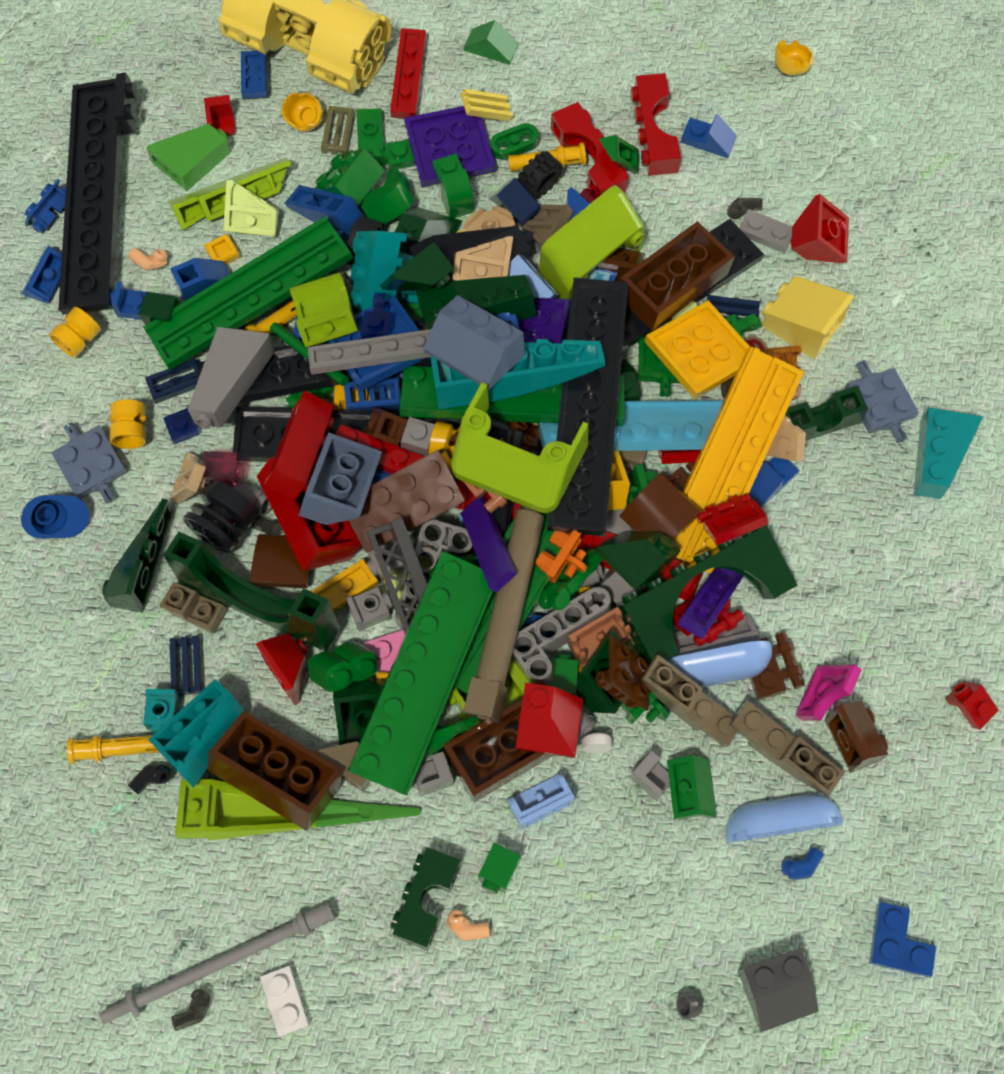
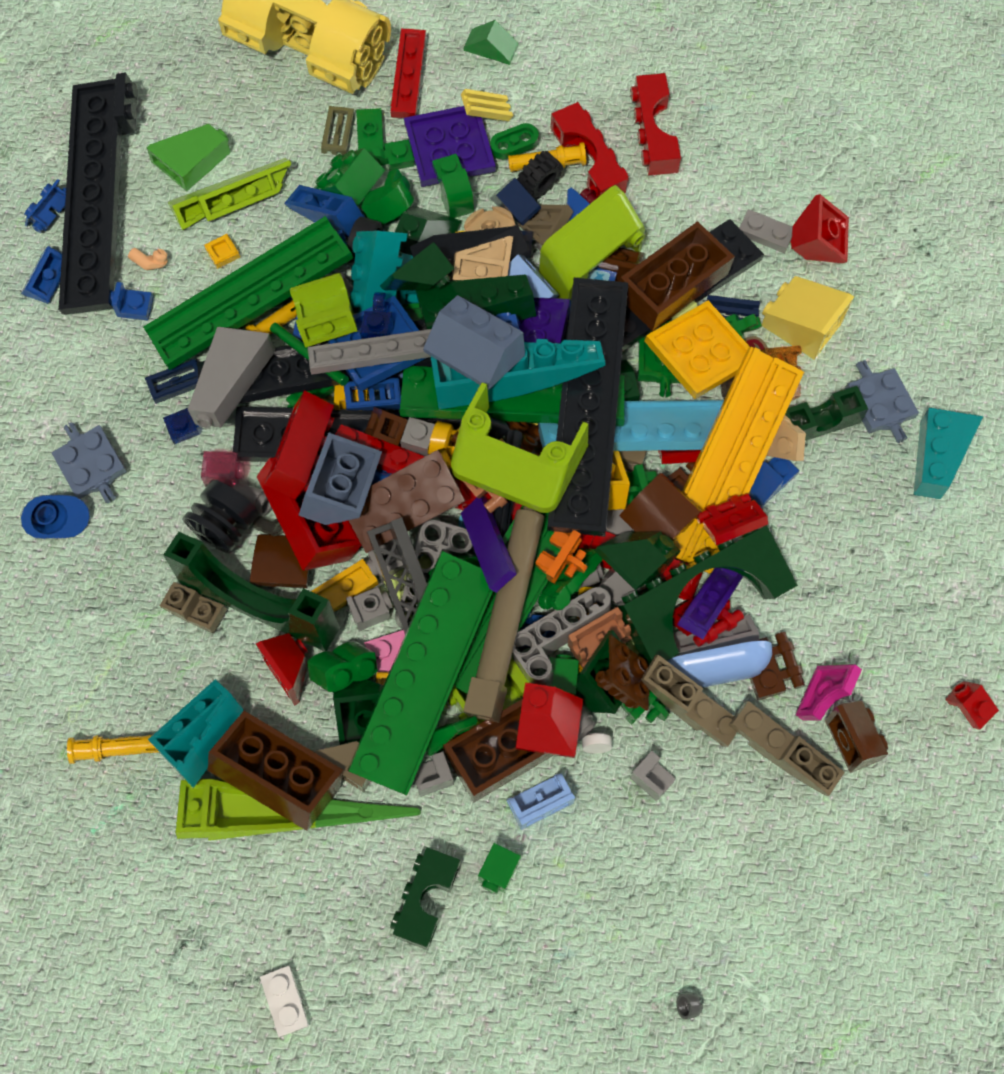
(76, 330): yellow wheel -> none
(128, 424): yellow wheel -> none
(135, 570): dark green wedge -> none
(150, 775): black arm -> none
(157, 307): dark green panel -> none
(160, 698): teal brick -> none
(184, 642): dark blue tile -> none
(189, 480): tan wing -> none
(196, 1011): clear smoke arm -> none
(197, 275): blue slope -> none
(220, 114): red panel -> none
(248, 212): yellowish green wing -> none
(253, 74): blue plate -> none
(301, 925): light grey bar -> none
(302, 111): yellow hair -> none
(465, 929): light nougat arm -> none
(621, 152): green slope -> none
(691, 787): green panel -> none
(713, 137): blue slope -> none
(741, 205): clear smoke arm -> none
(779, 990): dark grey slope -> none
(782, 817): light blue brick -> none
(793, 58): yellow hair -> none
(802, 868): blue arm -> none
(892, 949): blue plate -> none

